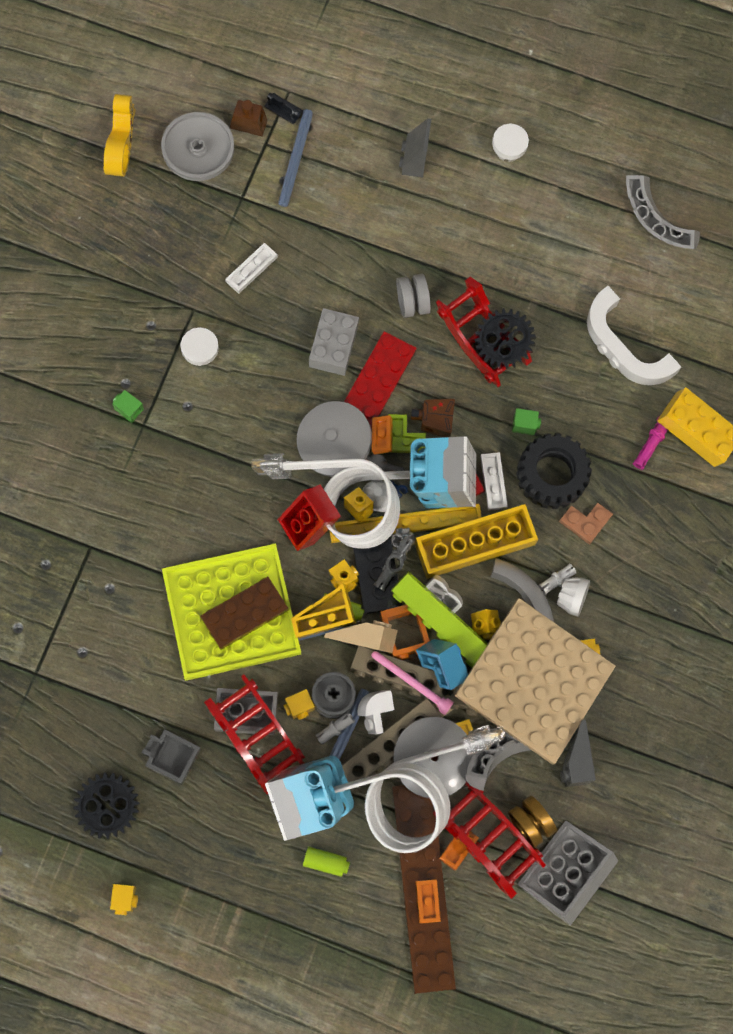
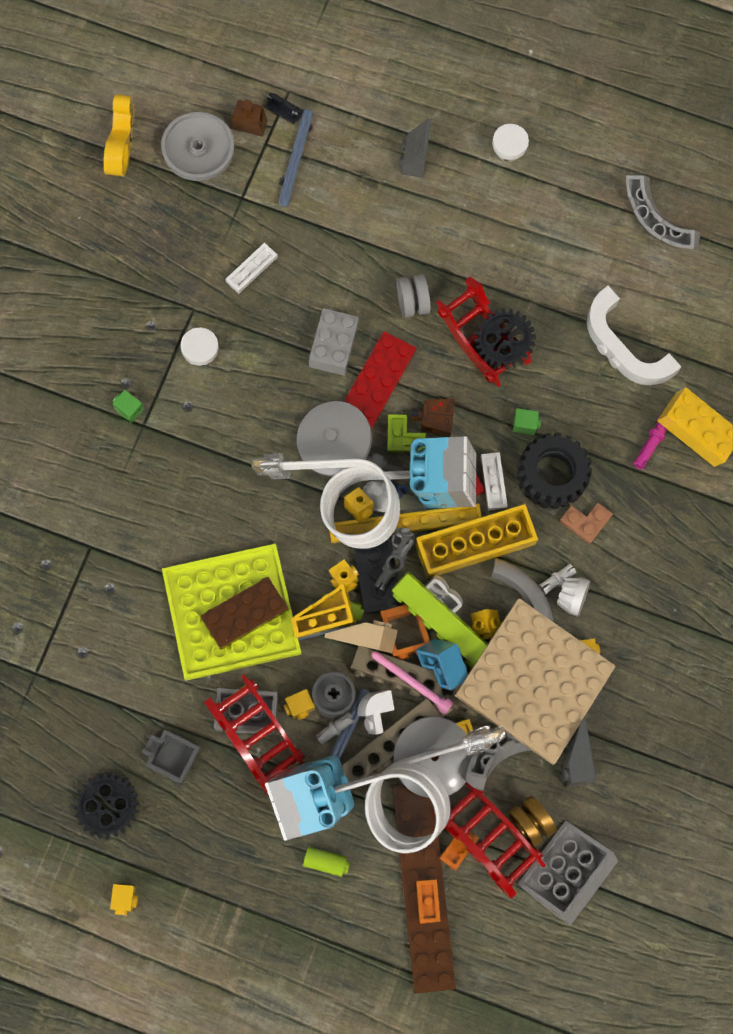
(308, 516): red brick -> none
(382, 434): orange plate -> none

